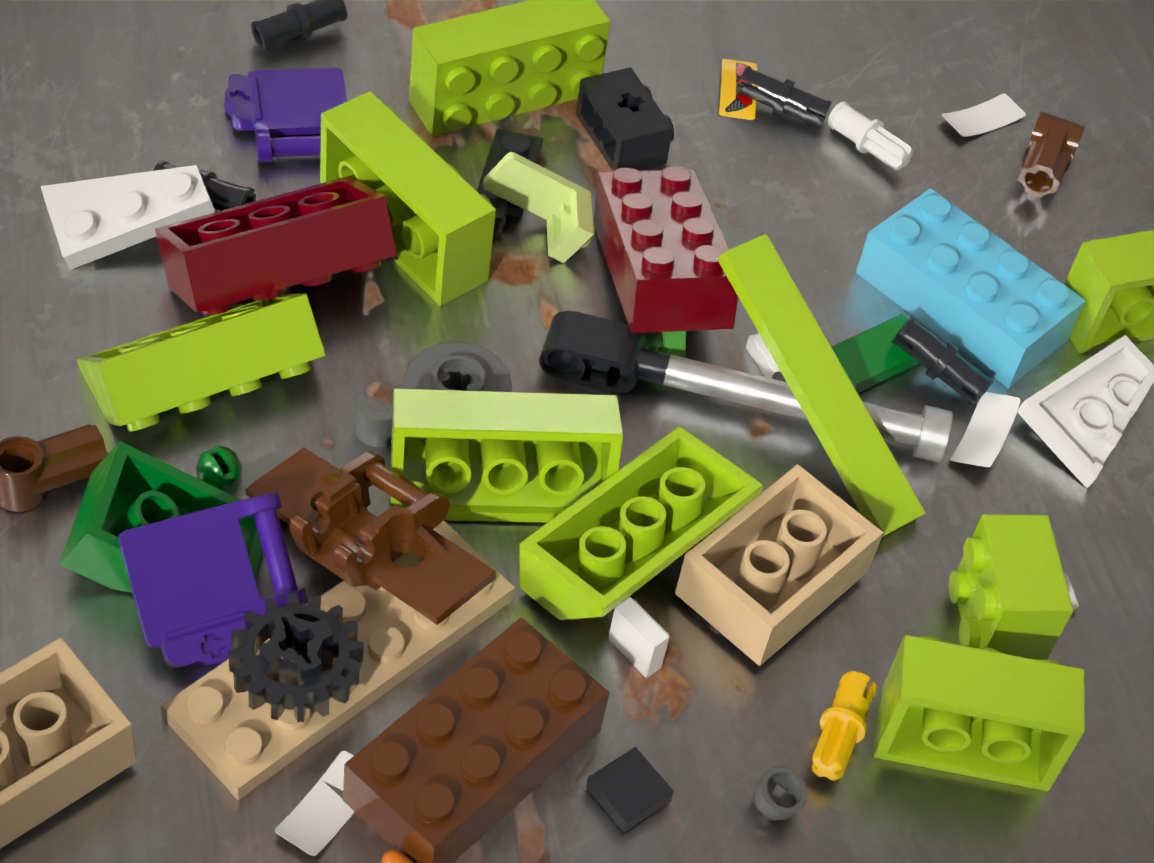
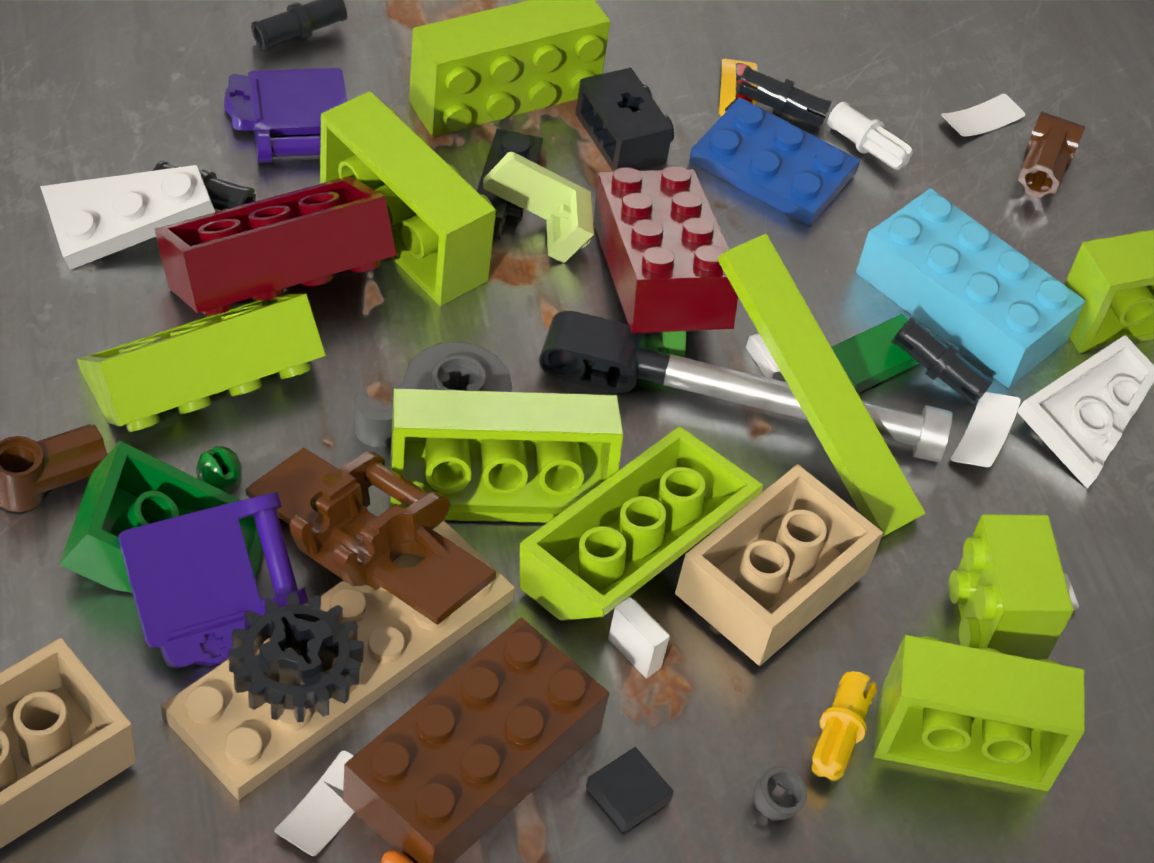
(774, 161): none -> blue plate

